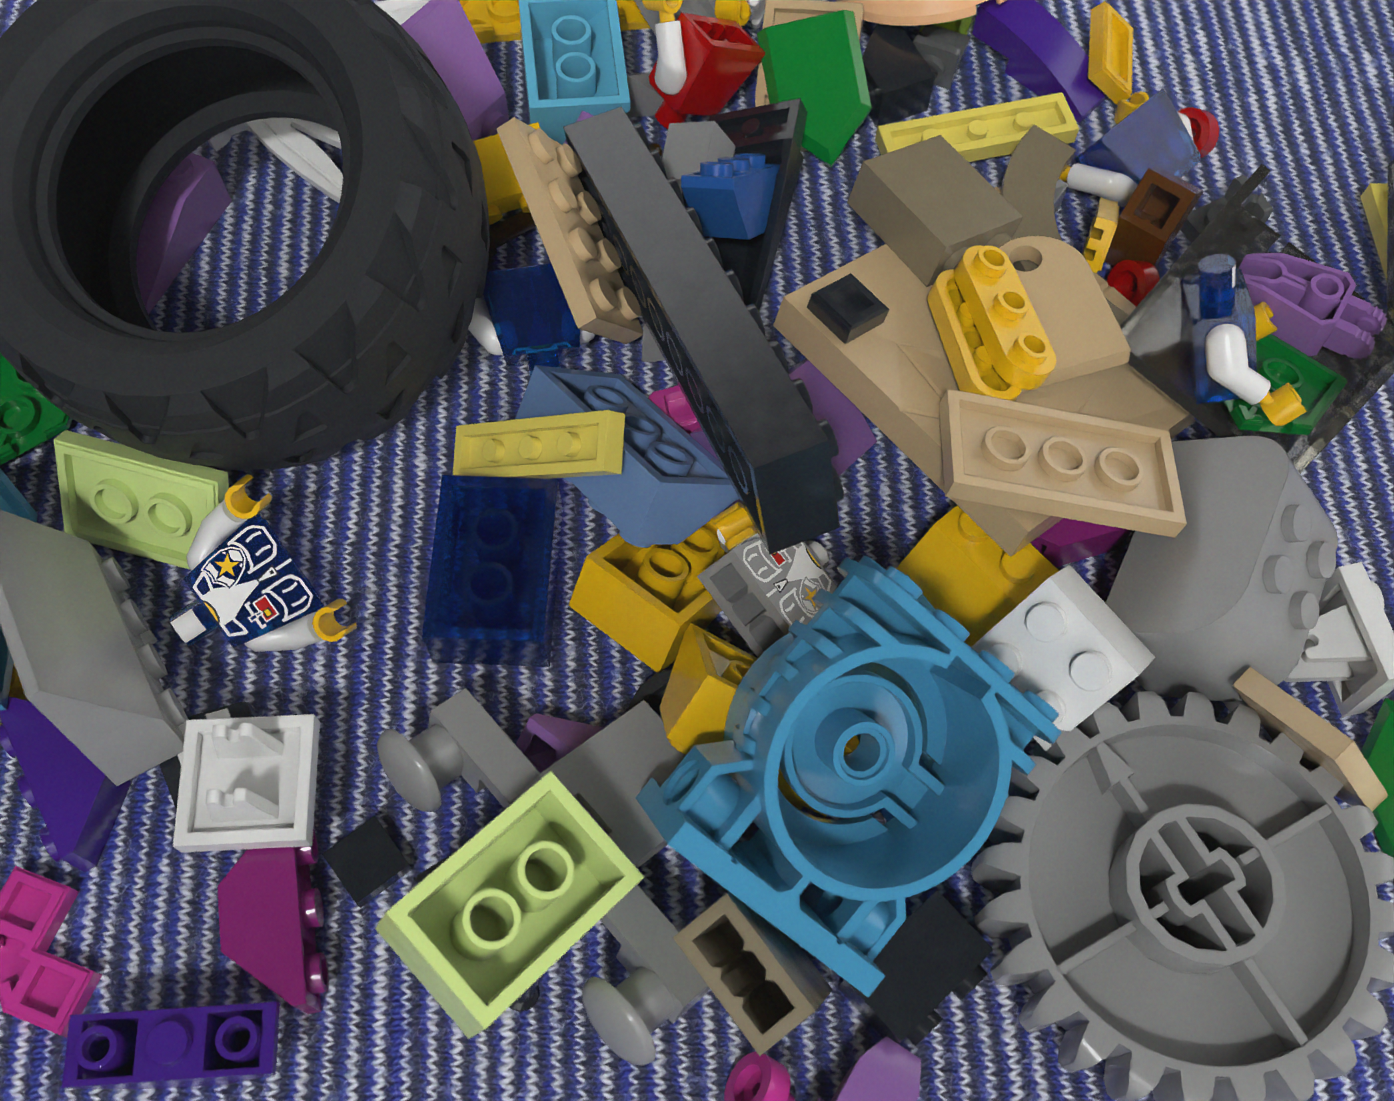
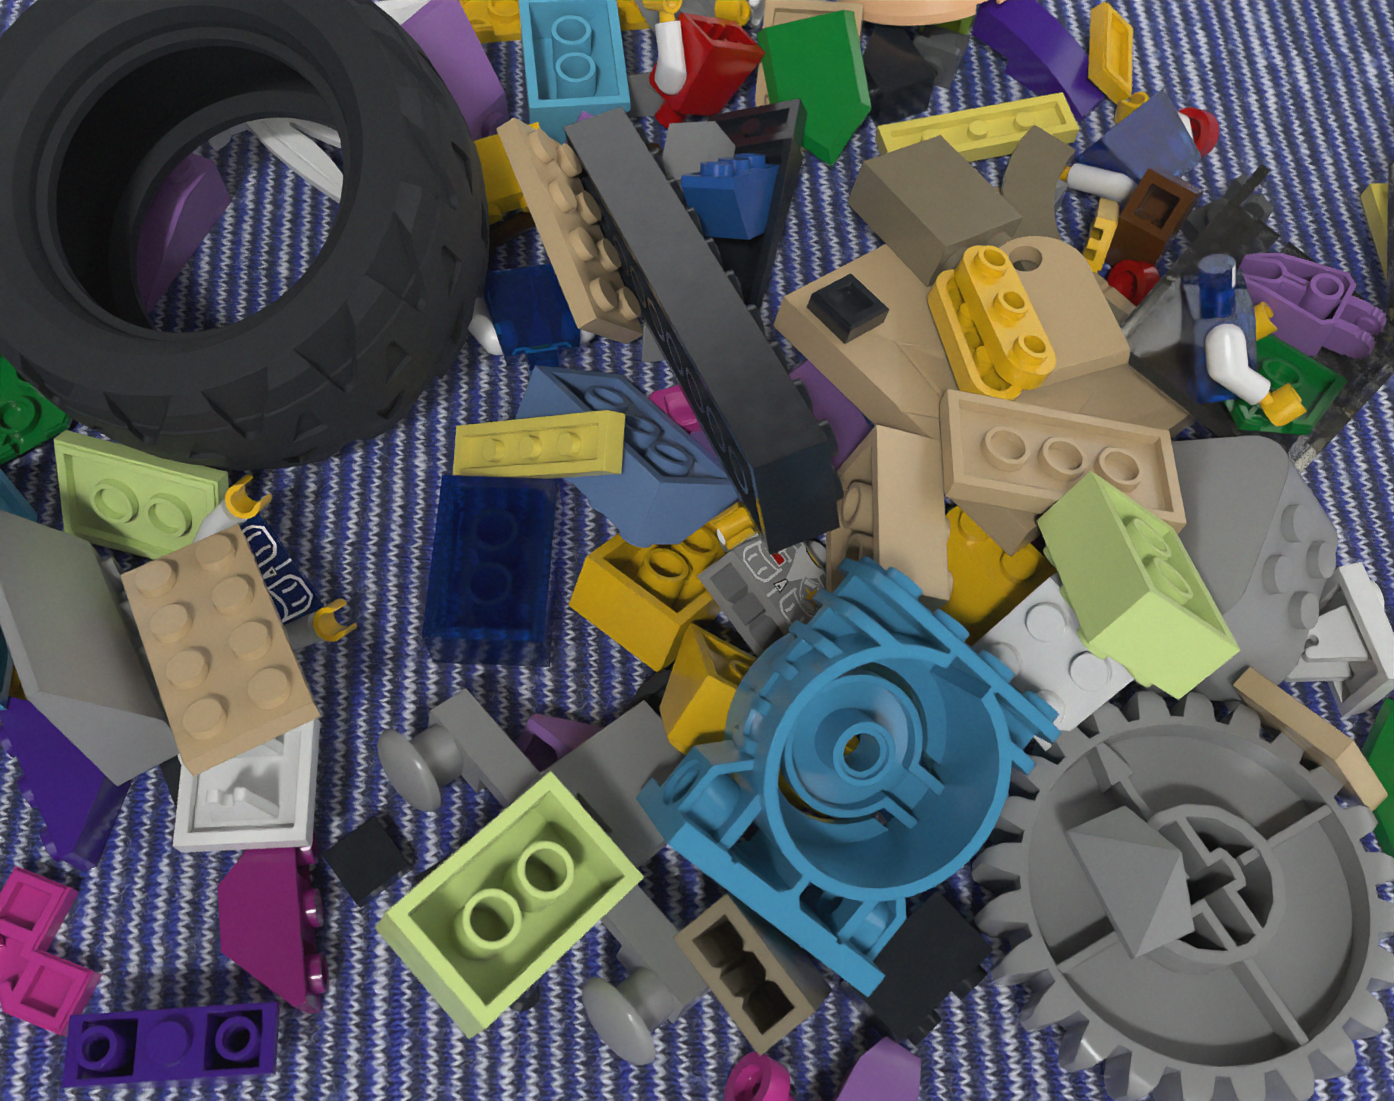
(217, 650): none -> tan plate
(894, 512): none -> tan slope
(1134, 588): none -> yellowish green brick
(1135, 879): none -> light grey slope

